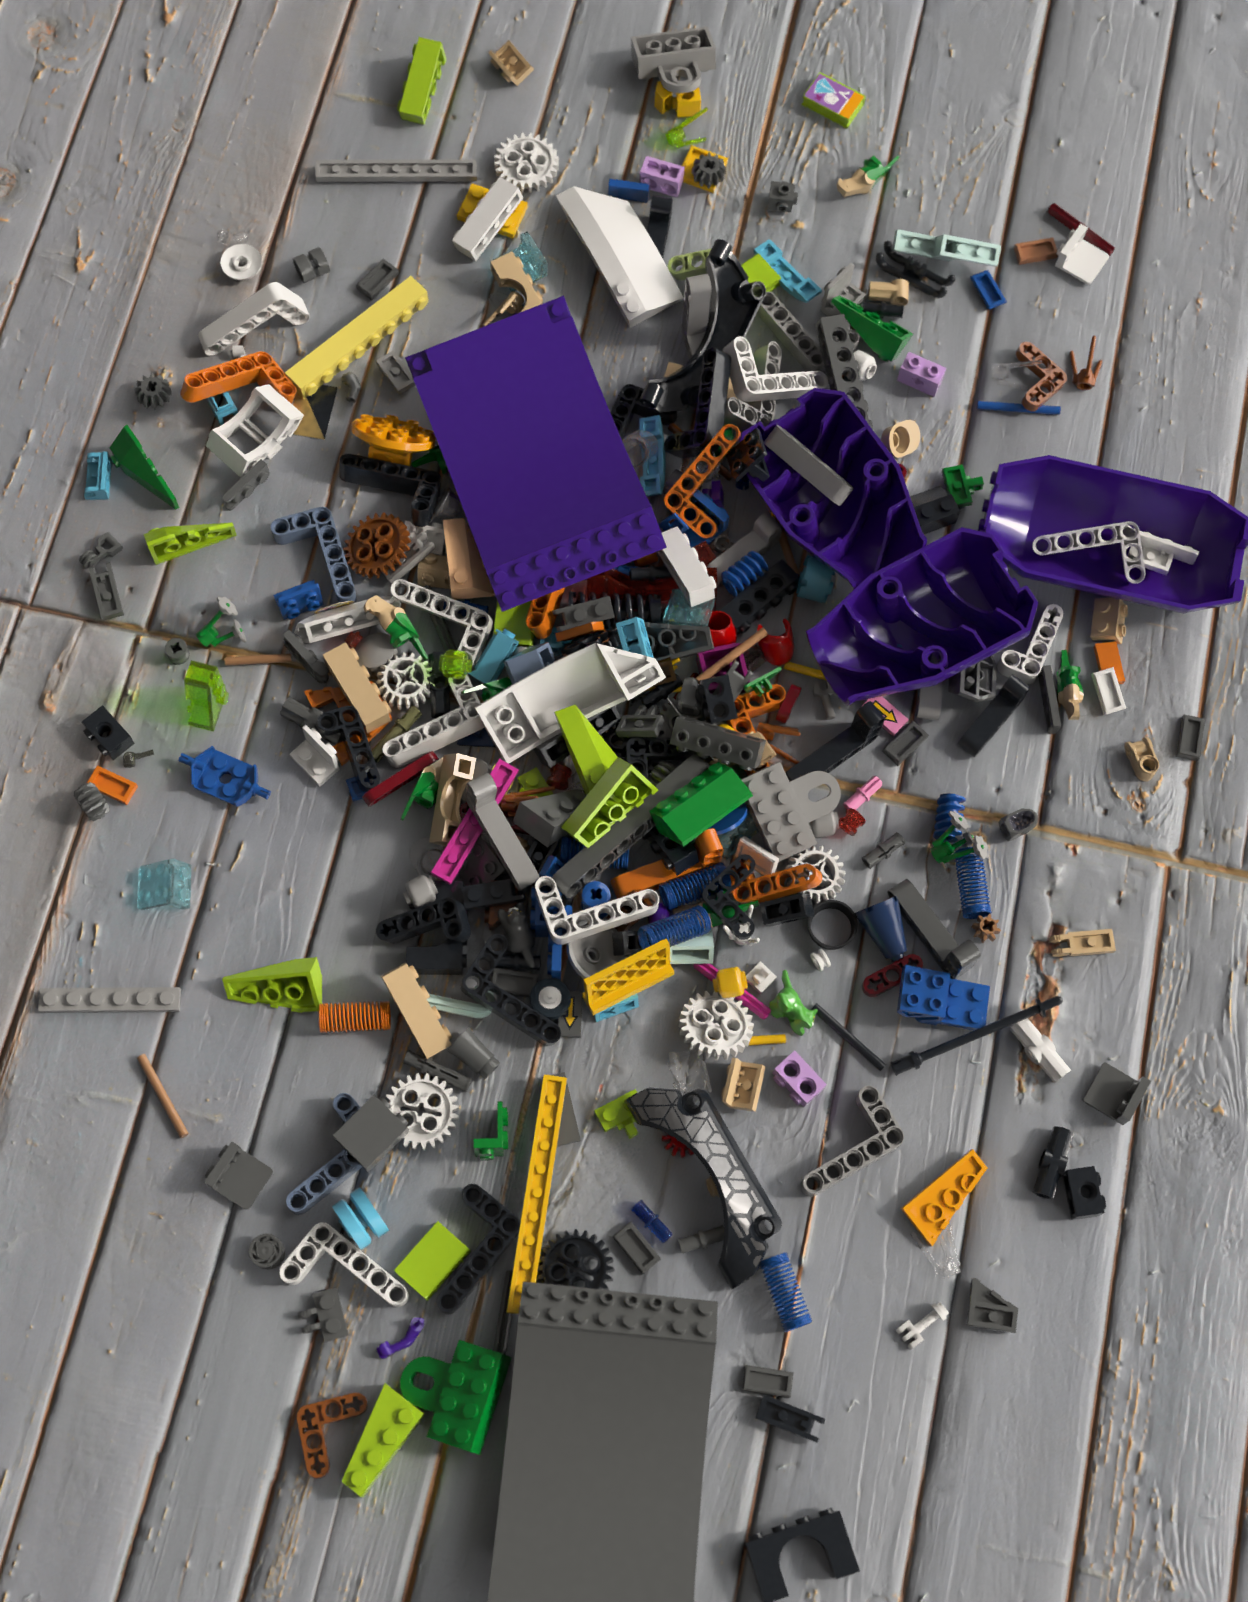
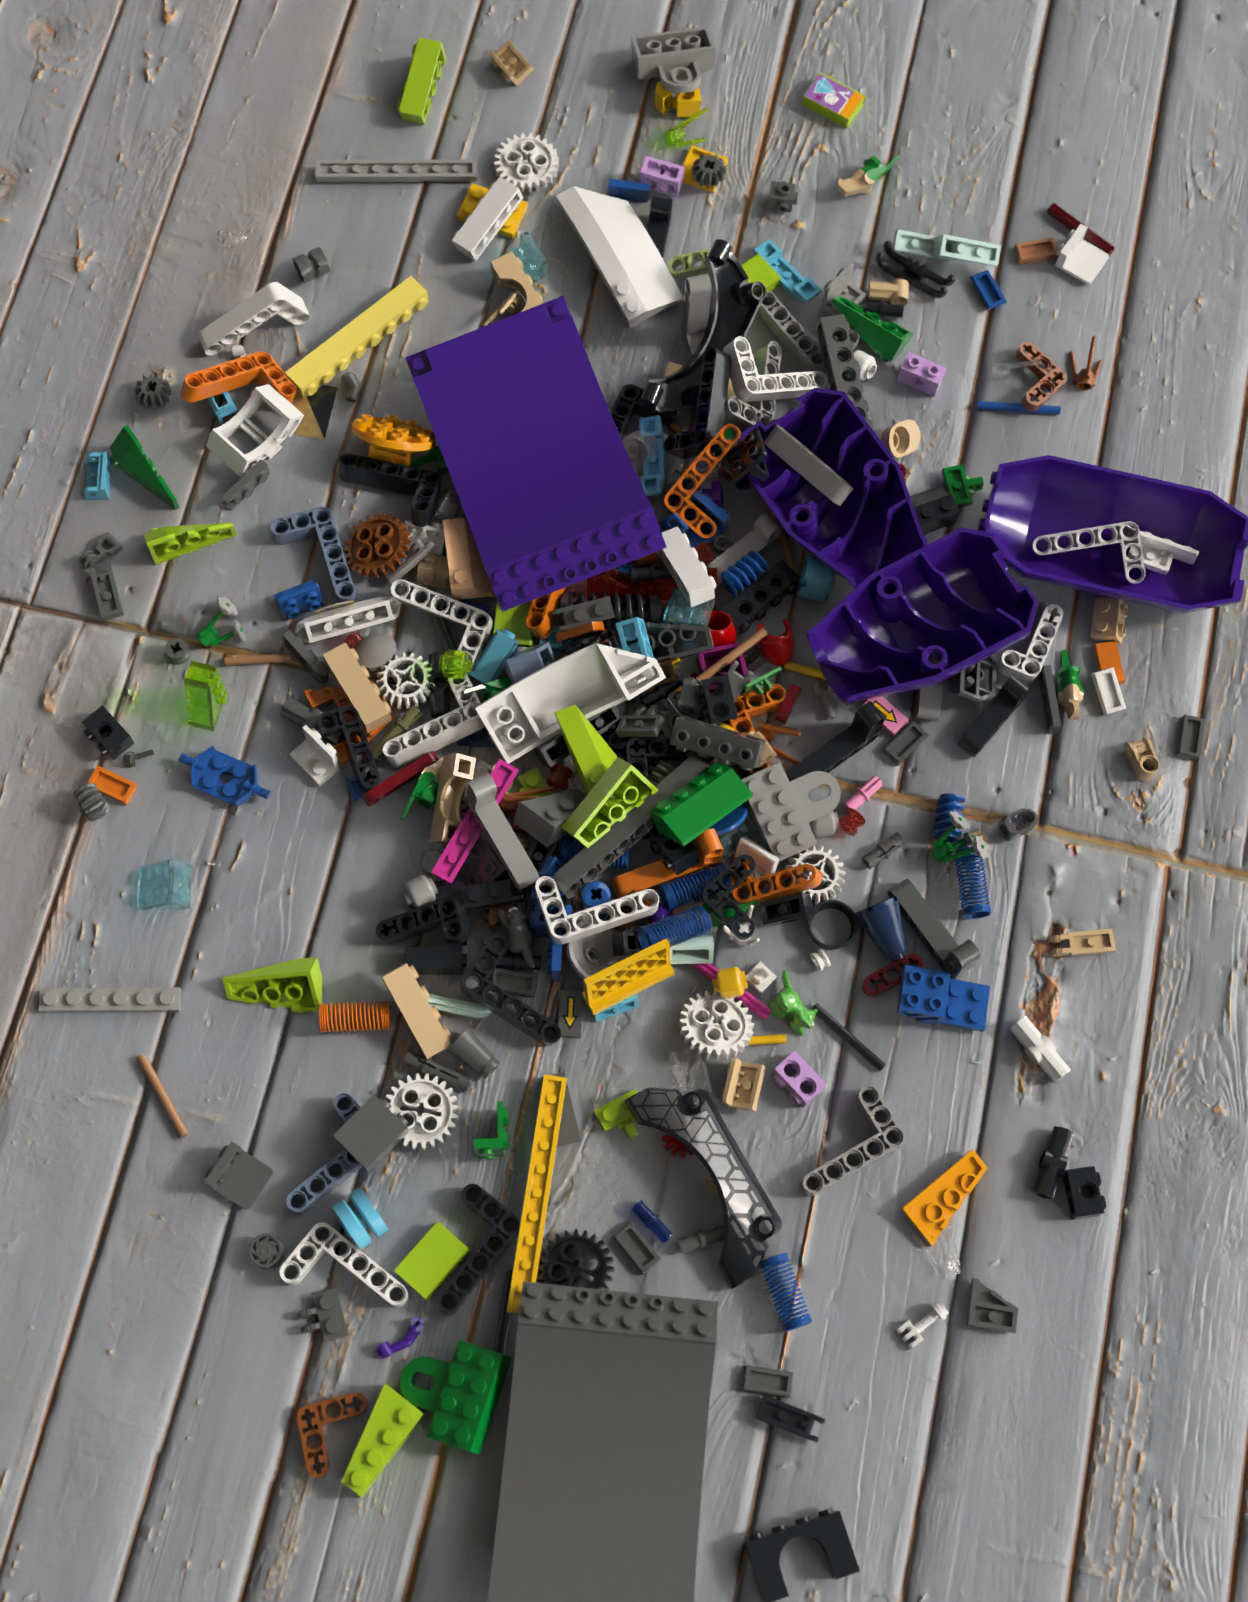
(241, 255): white dish -> none
(377, 279): dark grey tile -> none
(395, 372): light grey plate -> none
(395, 623): animal -> none
(550, 998): black wheel -> none
(915, 1059): black bar -> none
(986, 922): medium nougat gear -> none
(1115, 1093): dark grey bracket -> none

